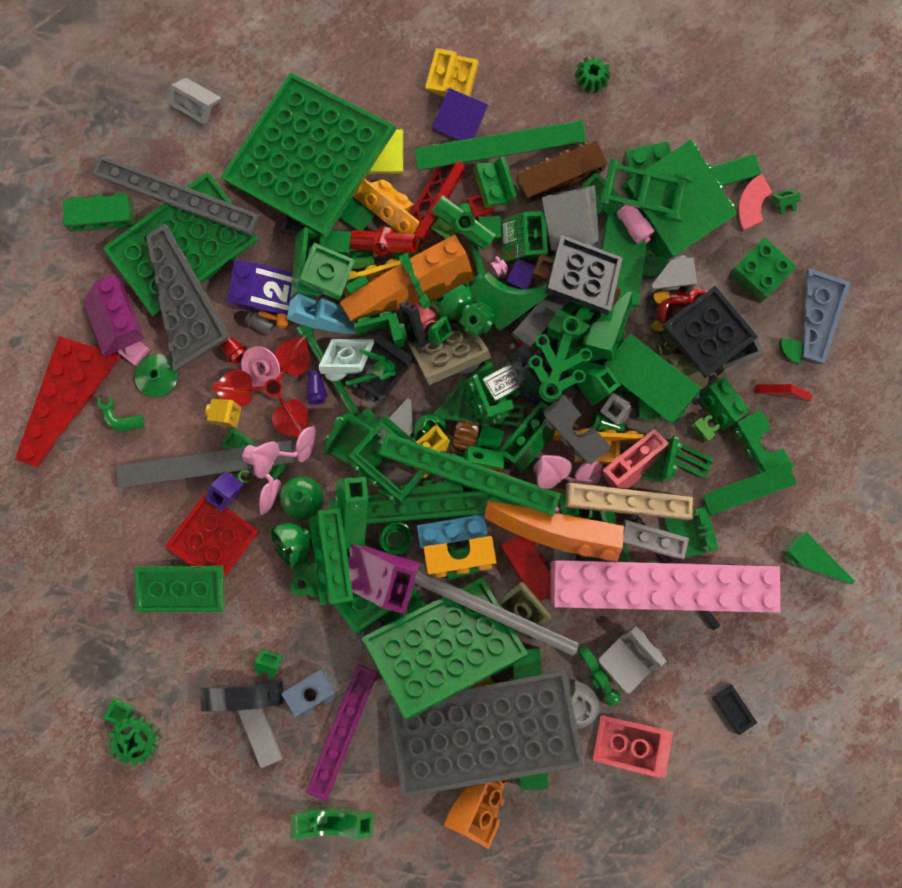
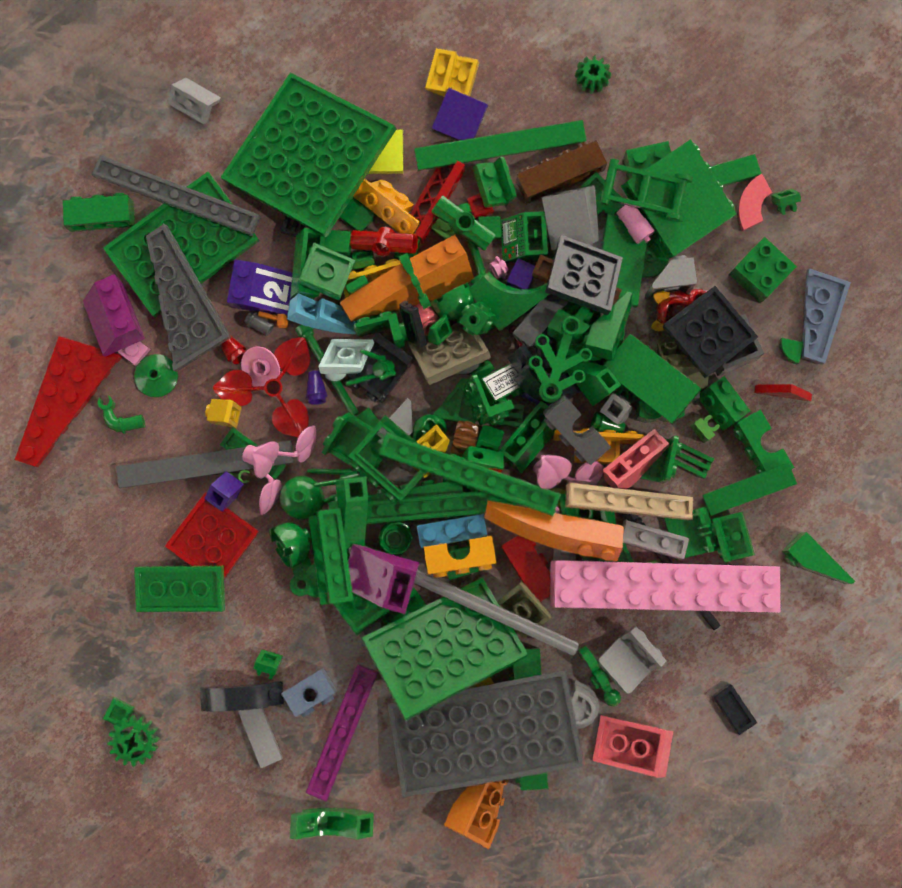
(347, 473): none -> green plant
(732, 537): none -> green bracket

